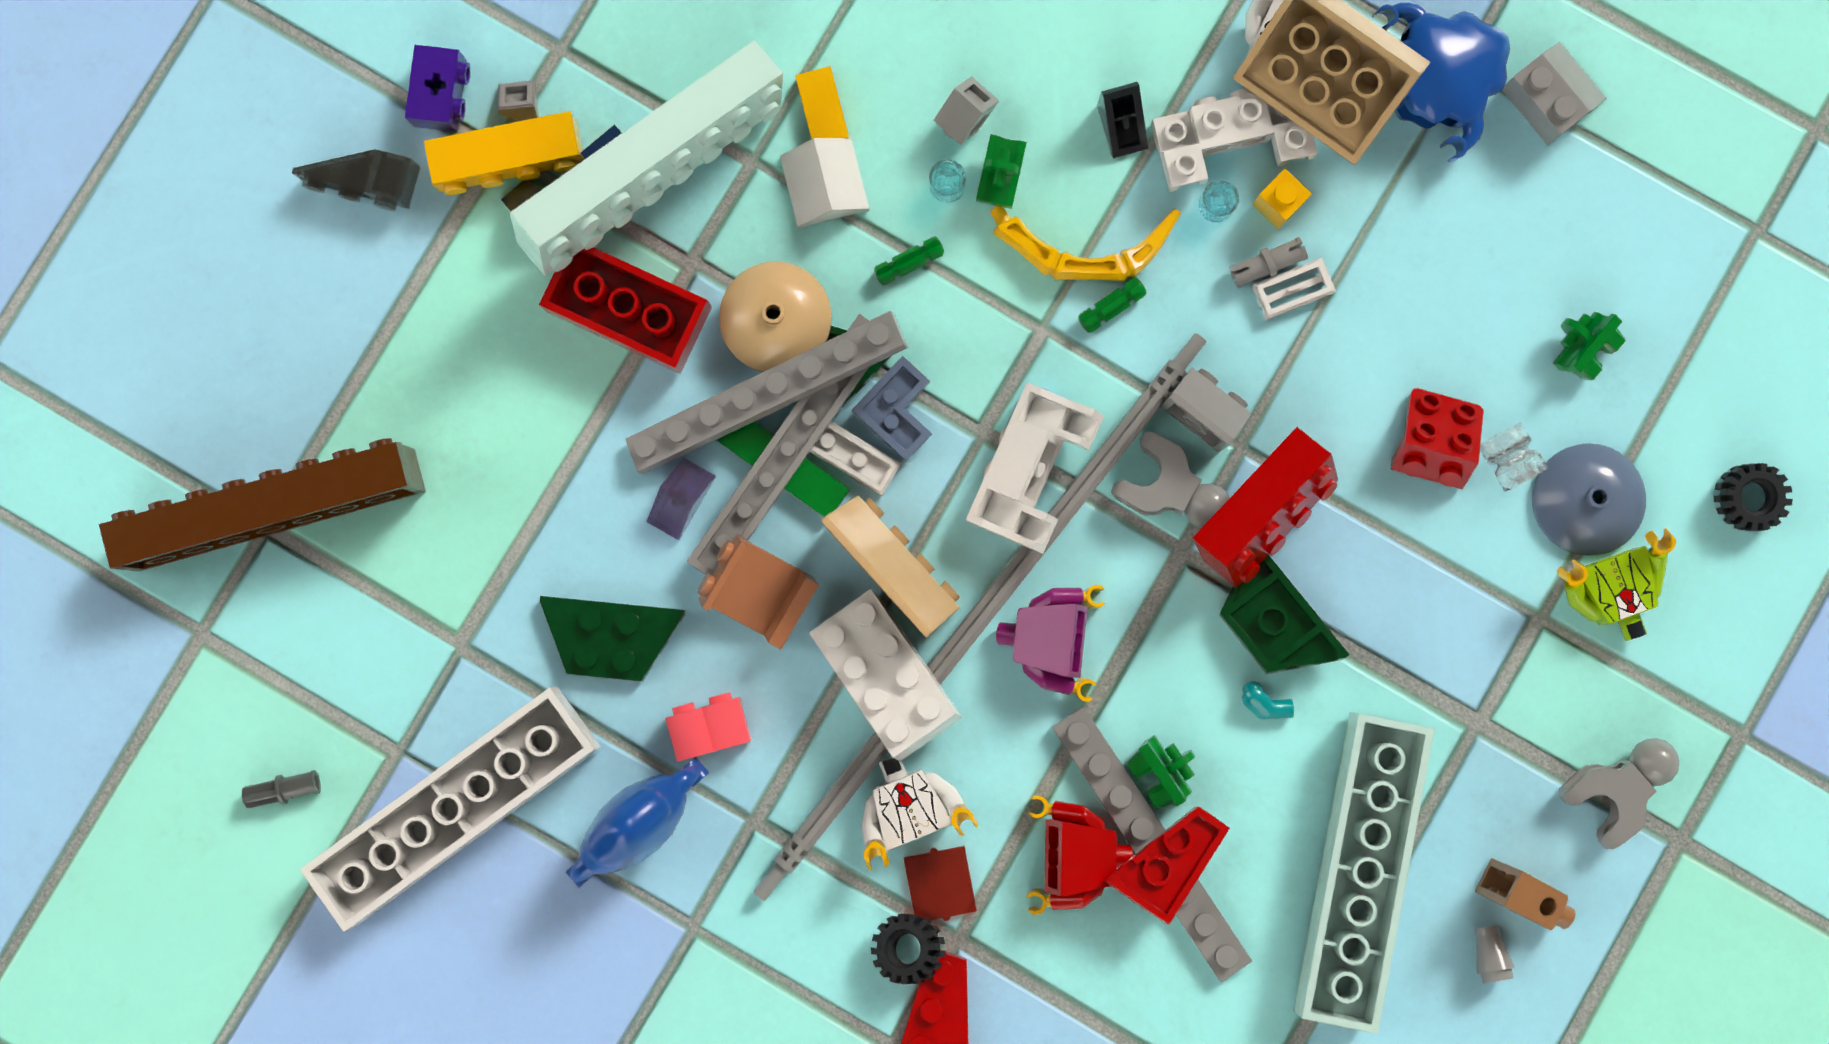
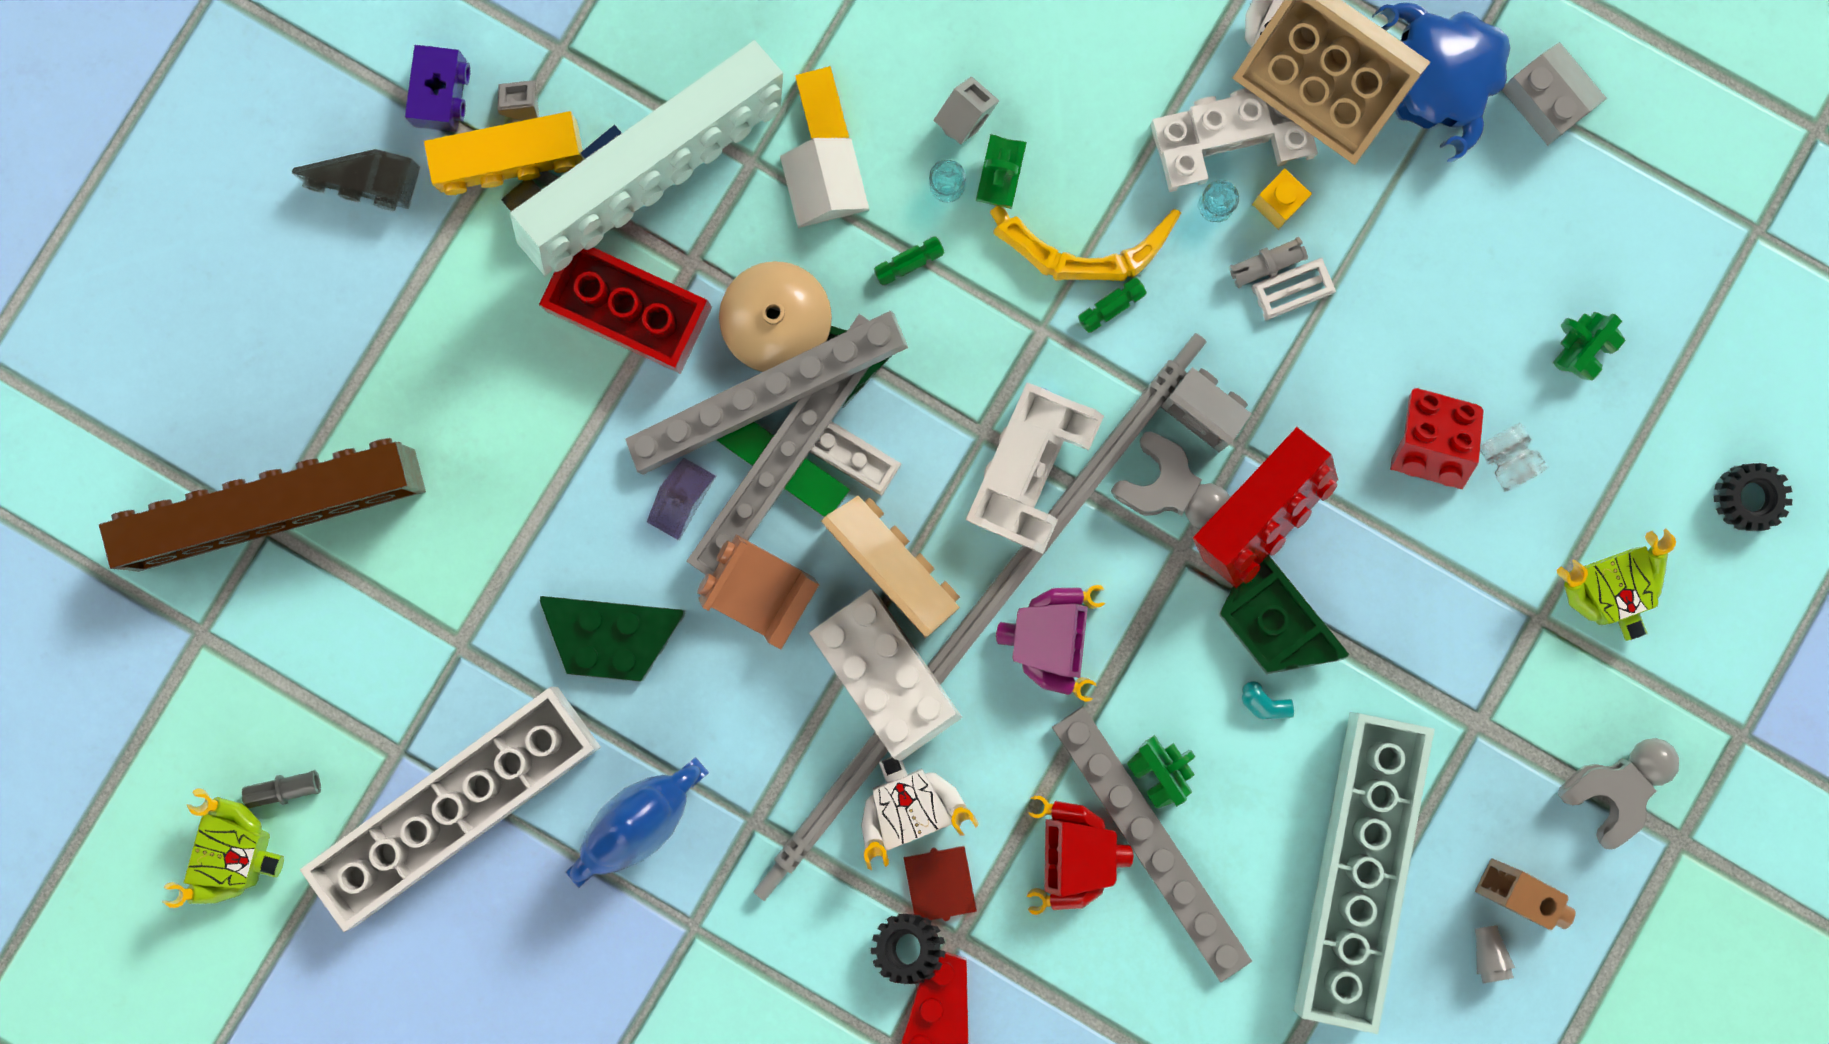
(225, 854): none -> lime torso
(708, 728): coral brick -> none
(886, 413): sand blue plate -> none
(1123, 119): black slope -> none
(1170, 865): red wing -> none
(1565, 502): sand blue dish -> none

